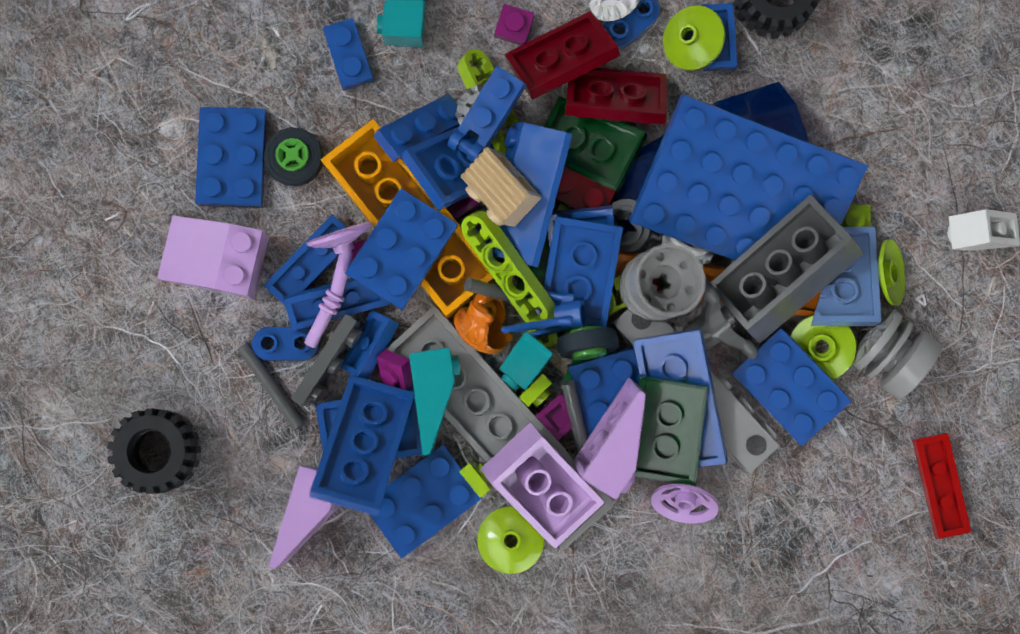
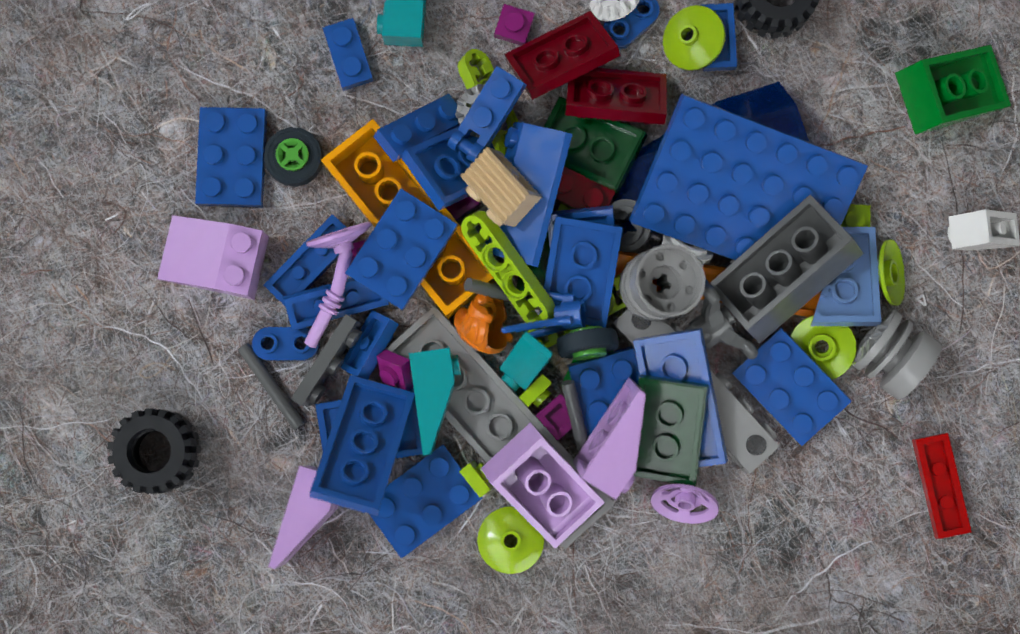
(952, 88): none -> green slope

